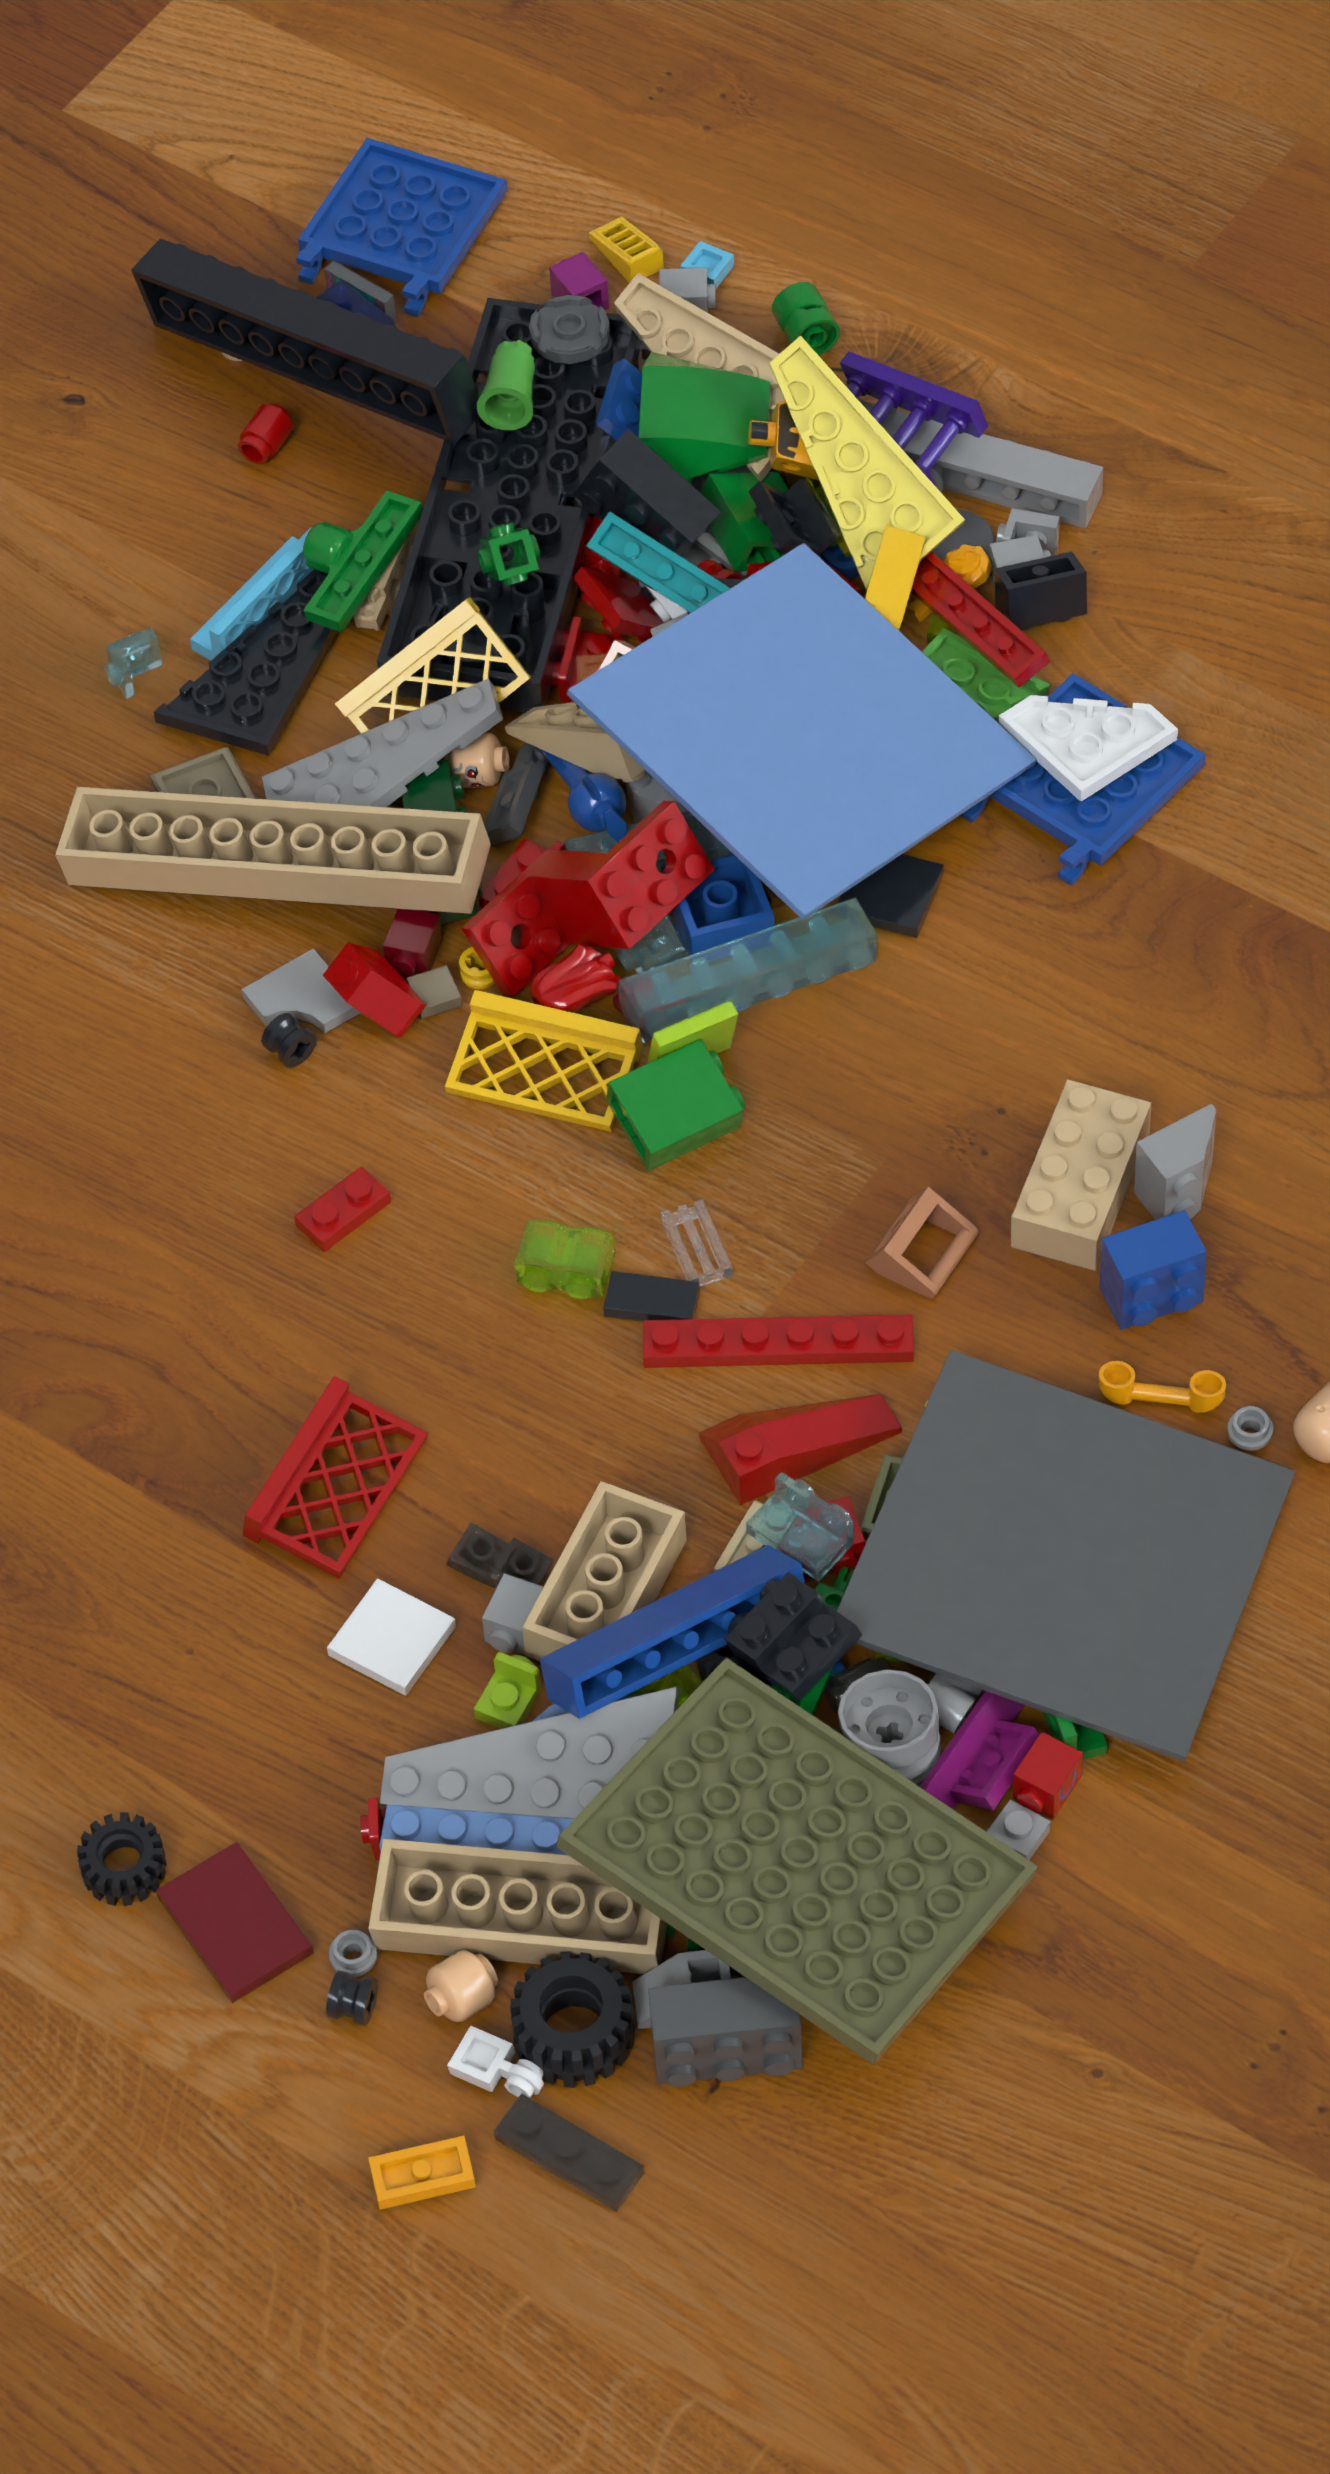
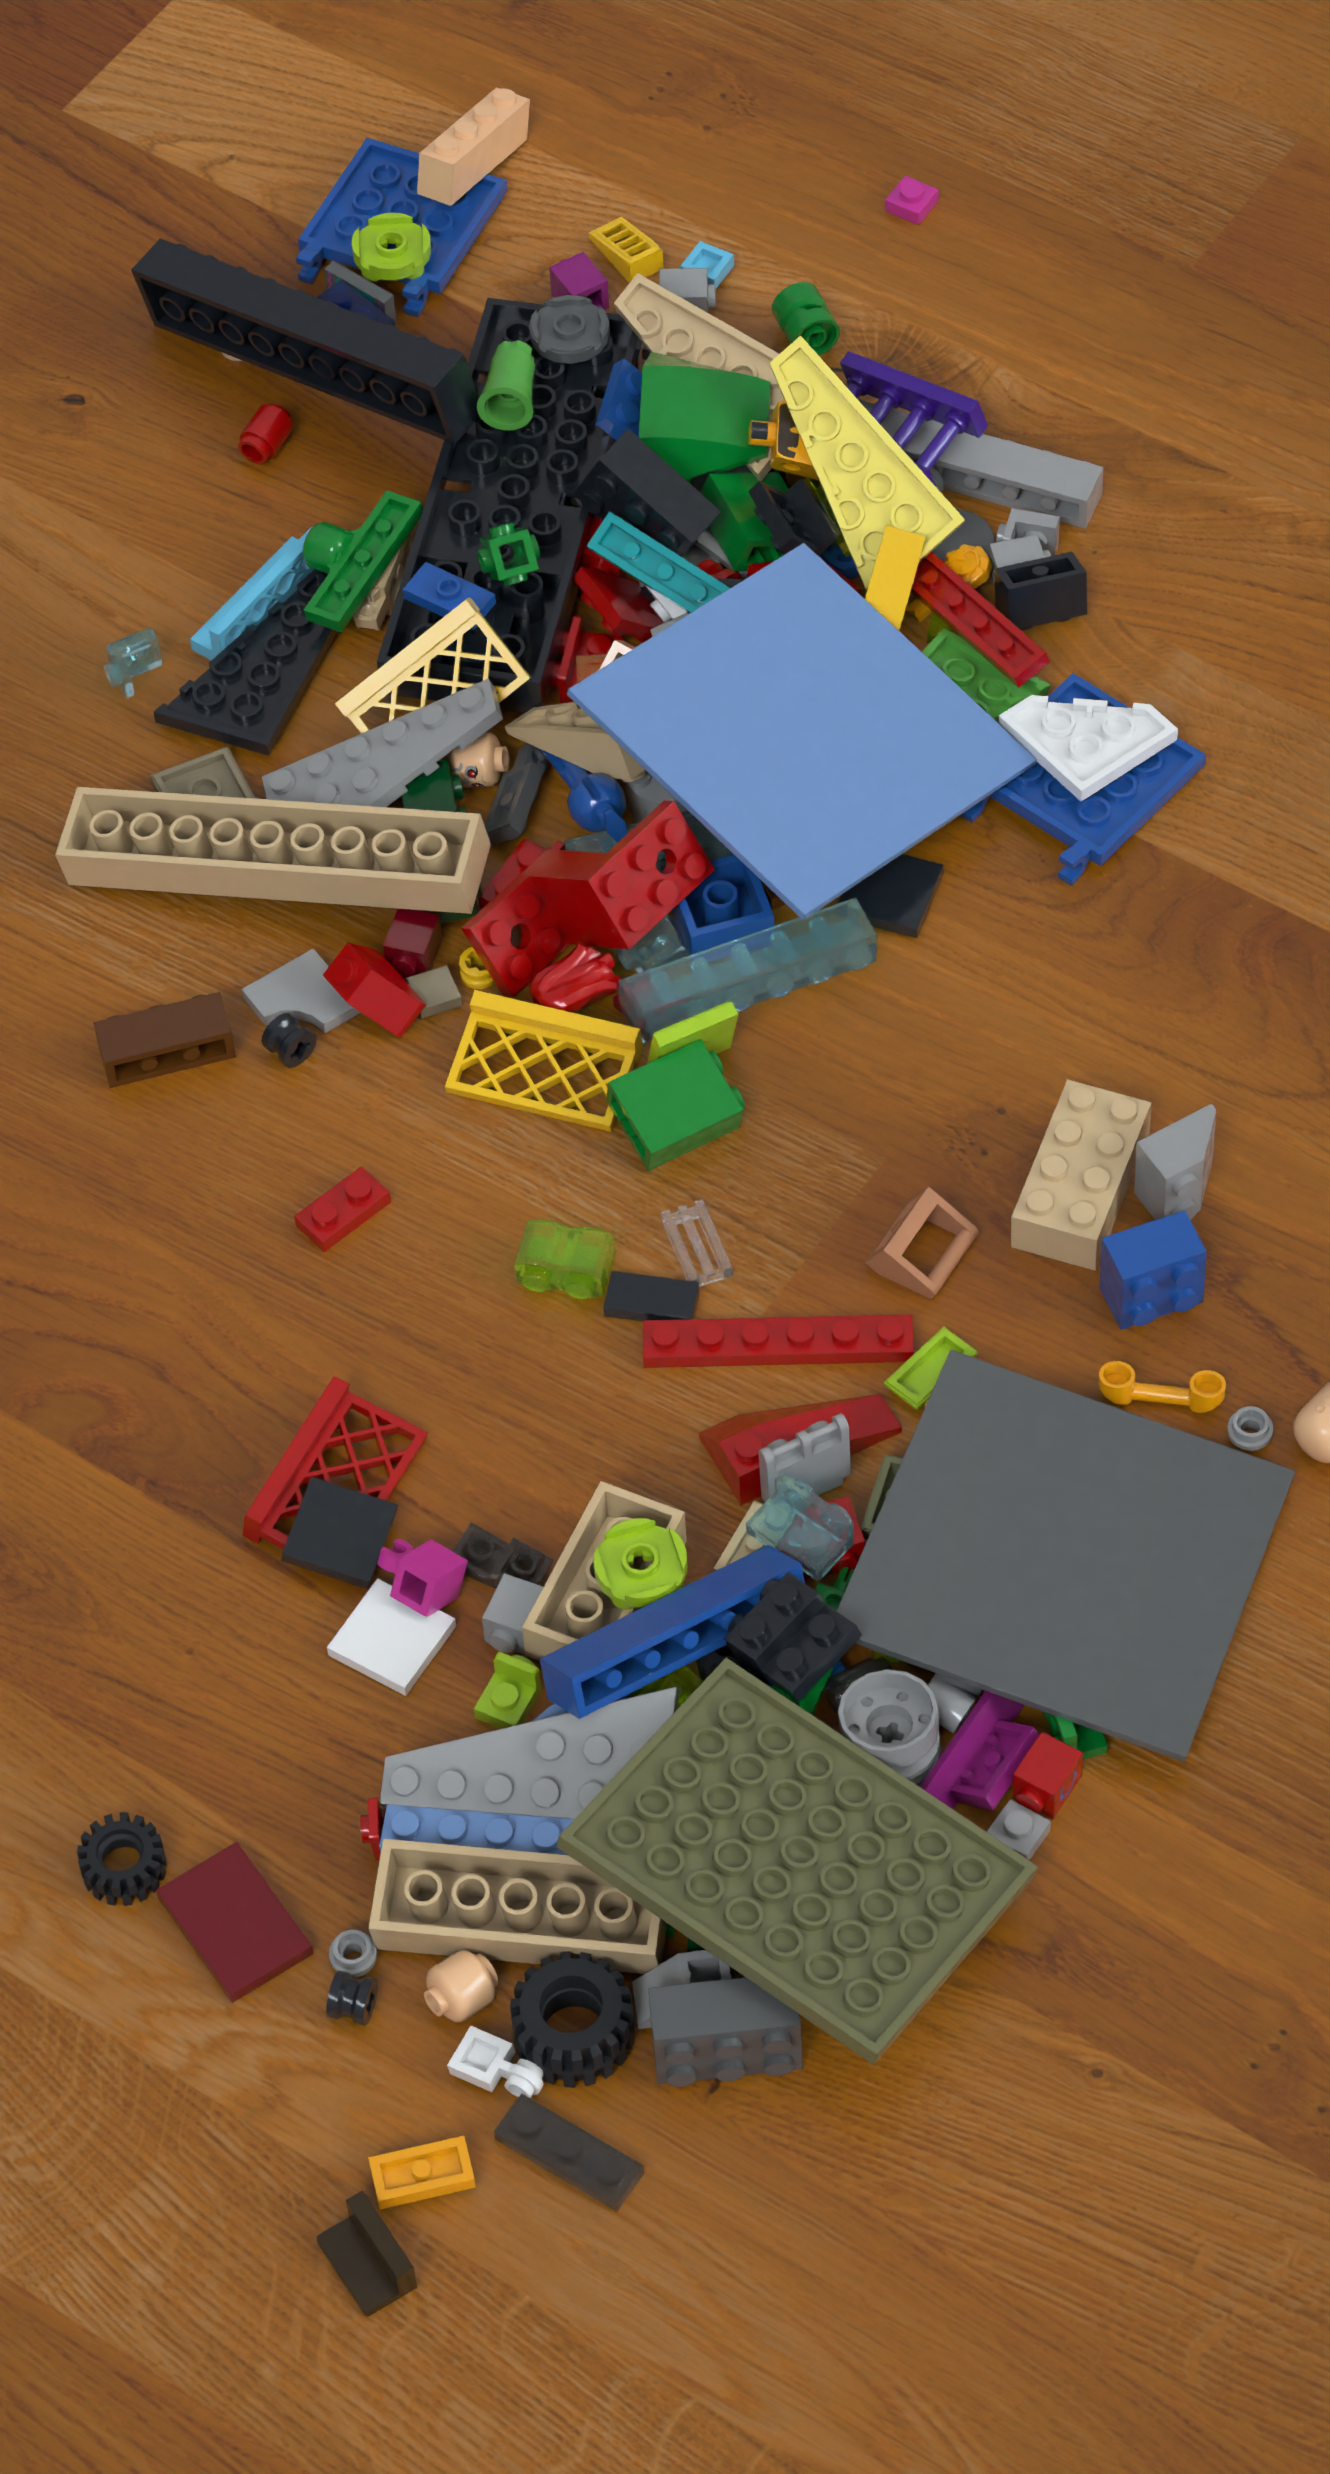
(164, 1039): none -> reddish brown brick
(339, 1532): none -> black tile
(367, 2257): none -> dark brown panel
(404, 261): none -> lime plate
(424, 1576): none -> dark pink brick
(443, 591): none -> blue plate
(473, 146): none -> light nougat brick
(636, 1587): none -> lime plate
(816, 1457): none -> light grey plate
(911, 200): none -> dark pink plate
(919, 1374): none -> lime tile

